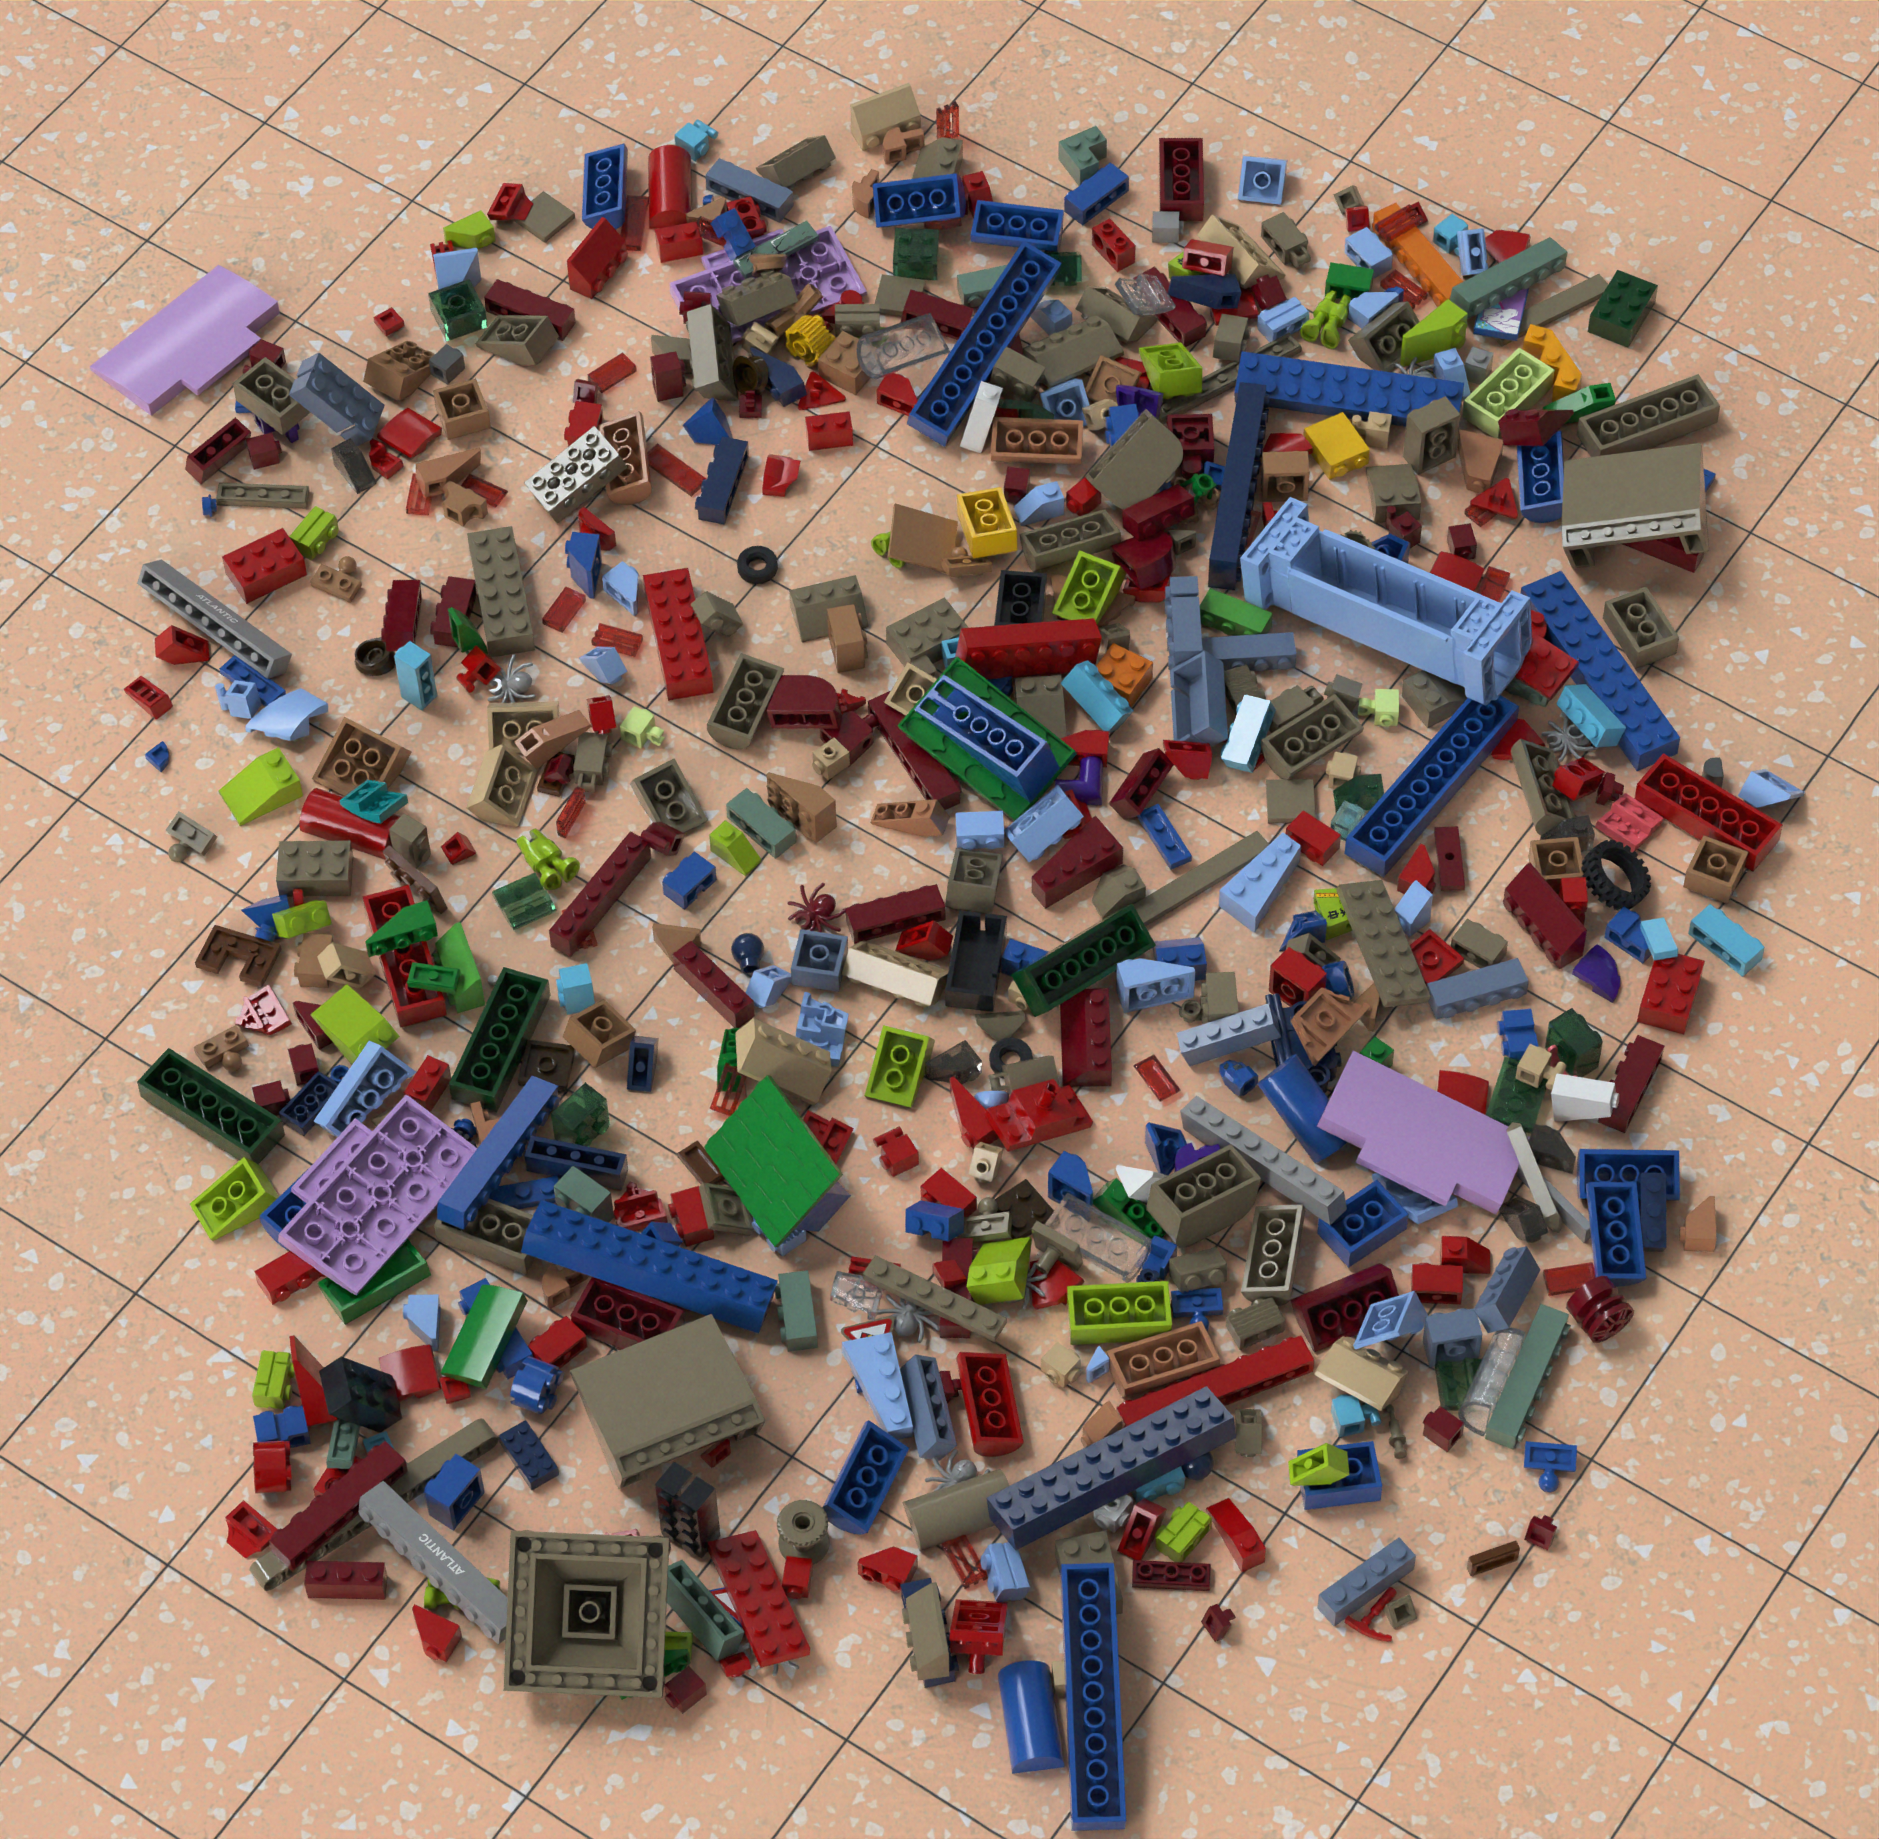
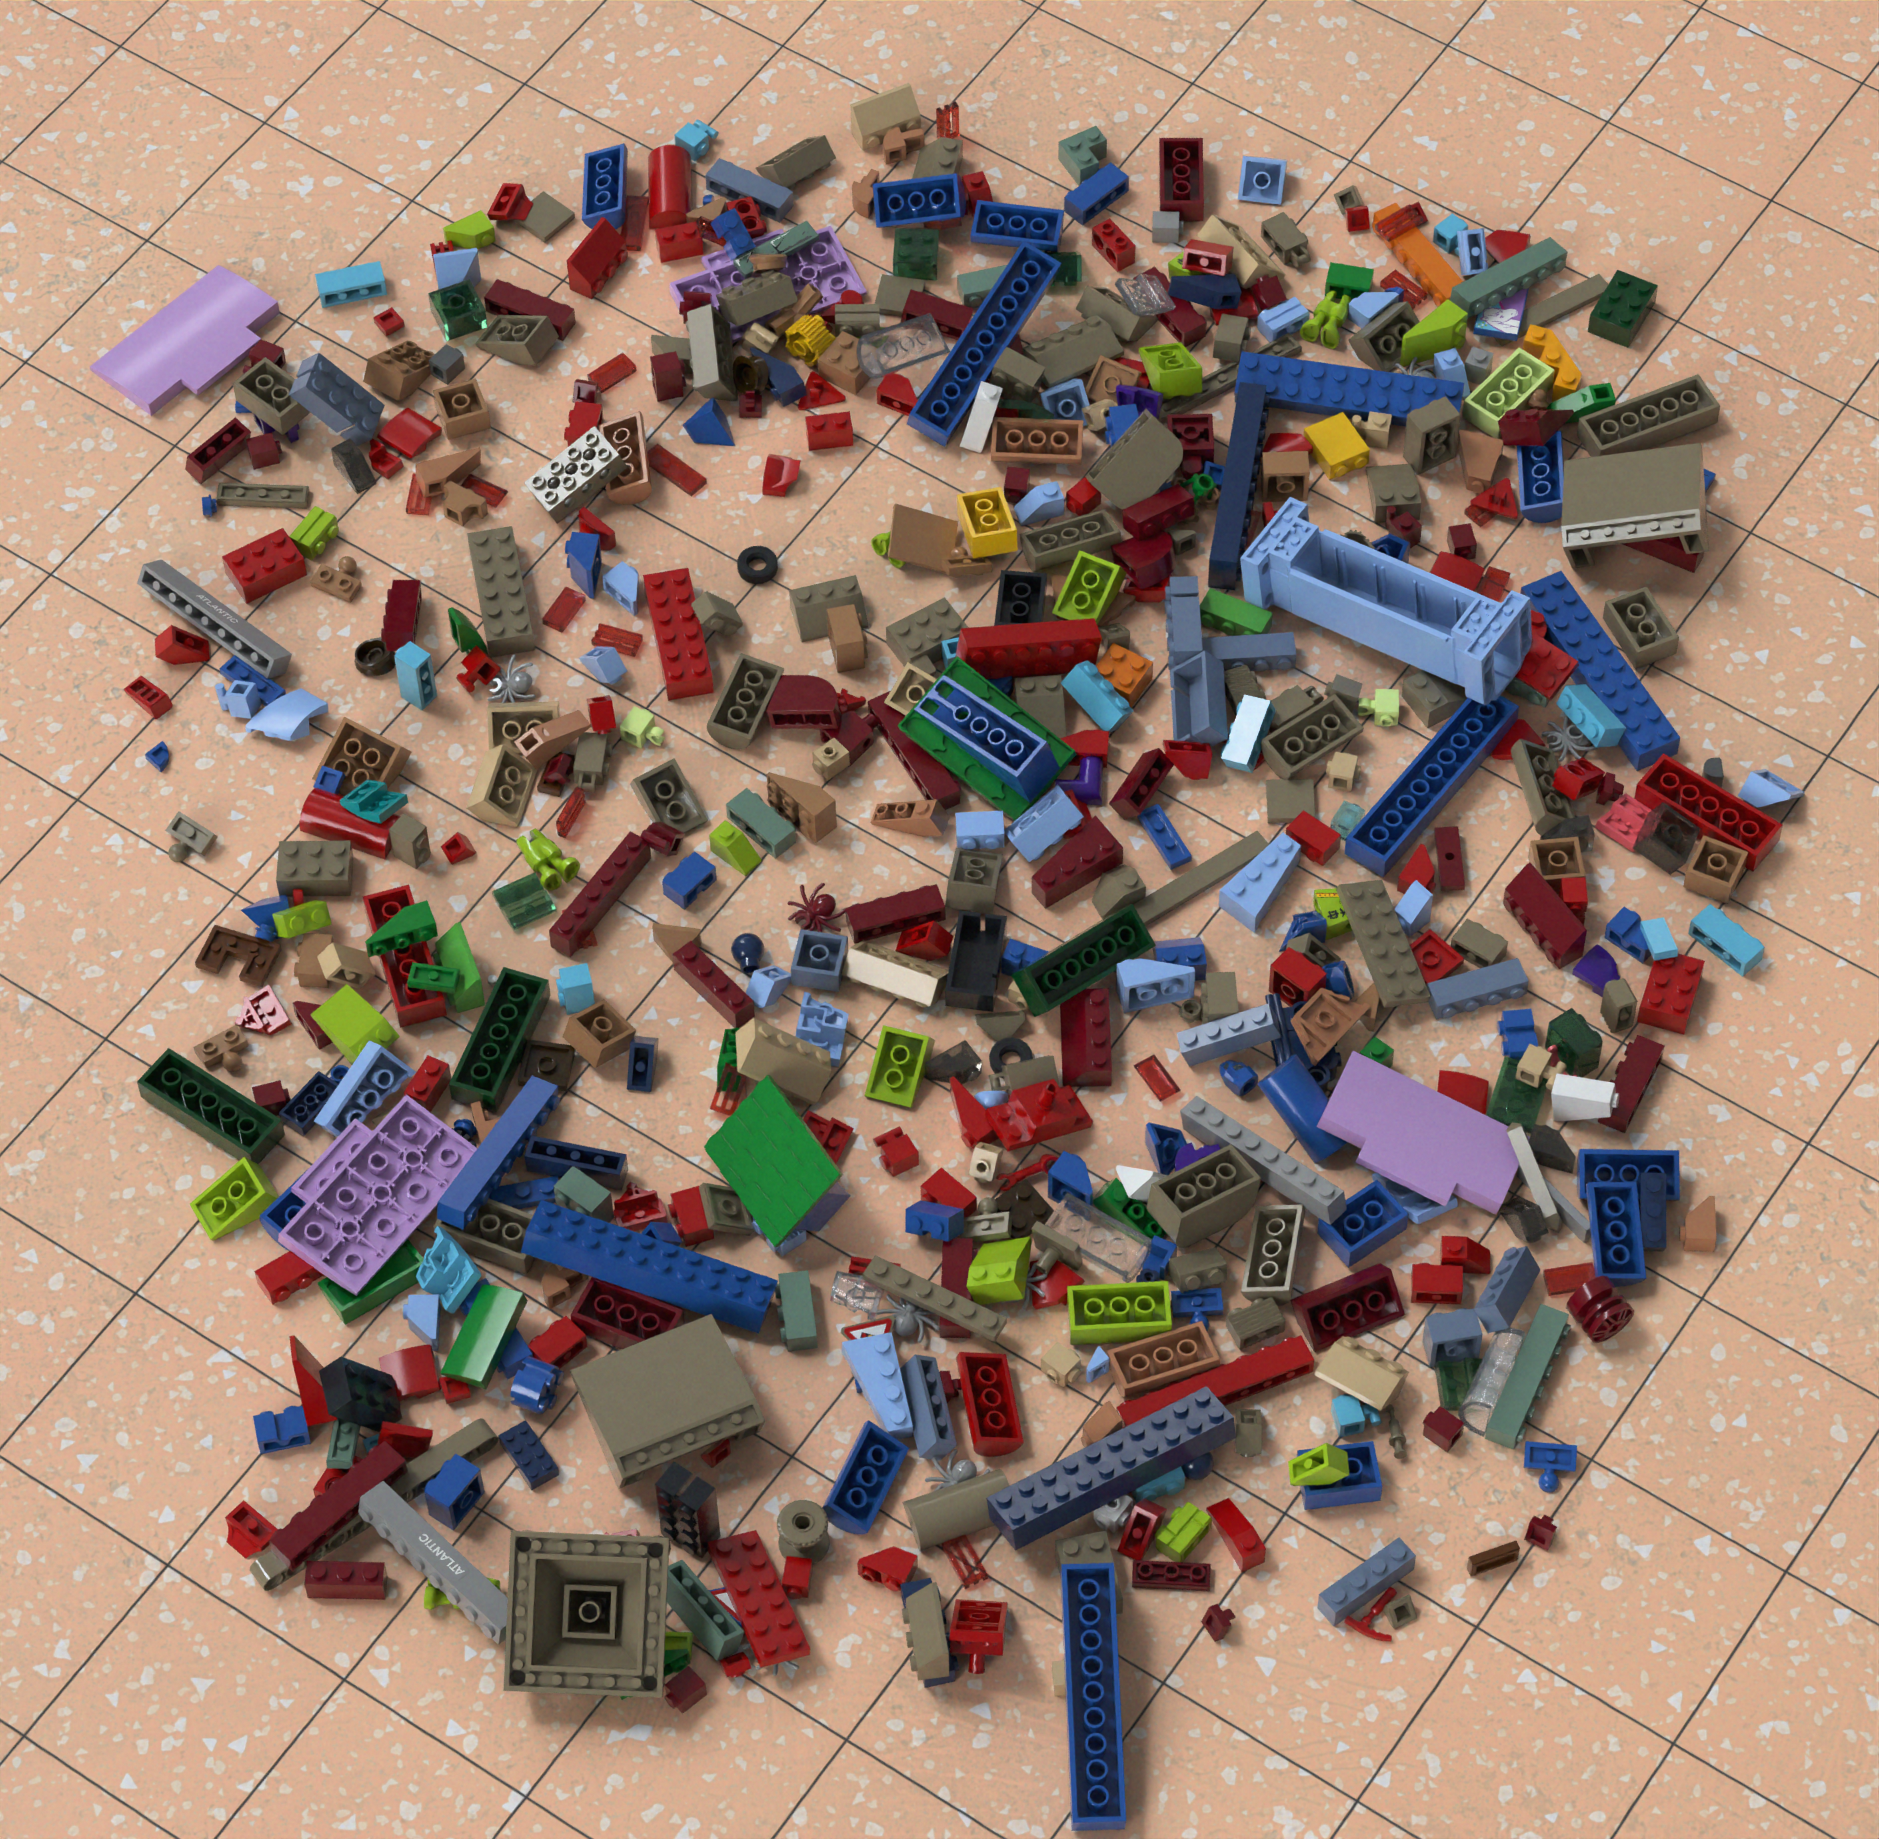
(261, 787): lime slope -> none
(272, 1466): red brick -> none
(273, 1380): lime brick -> none
(303, 1063): dark red brick -> none
(329, 780): none -> blue plate
(351, 284): none -> medium azure brick
(403, 871): reddish brown plate -> none
(405, 1439): none -> red slope
(436, 1633): red slope -> none
(447, 1271): none -> medium azure slope
(459, 594): dark red brick -> none
(581, 1117): clear green brick -> none
(700, 1164): reddish brown tile -> none
(722, 480): dark blue brick -> none
(948, 1273): red slope -> none
(1005, 1572): light blue brick -> none
(1026, 1172): none -> red brick
(1030, 1717): blue brick -> none
(1052, 316): light blue slope -> none
(1360, 790): clear green slope -> none
(1368, 252): light blue brick -> none
(1391, 1319): light blue slope -> none
(1538, 399): none -> medium nougat piece
(1618, 1005): none -> dark tan brick
(1629, 865): black tyre -> none
(1666, 838): none -> clear smoke brick

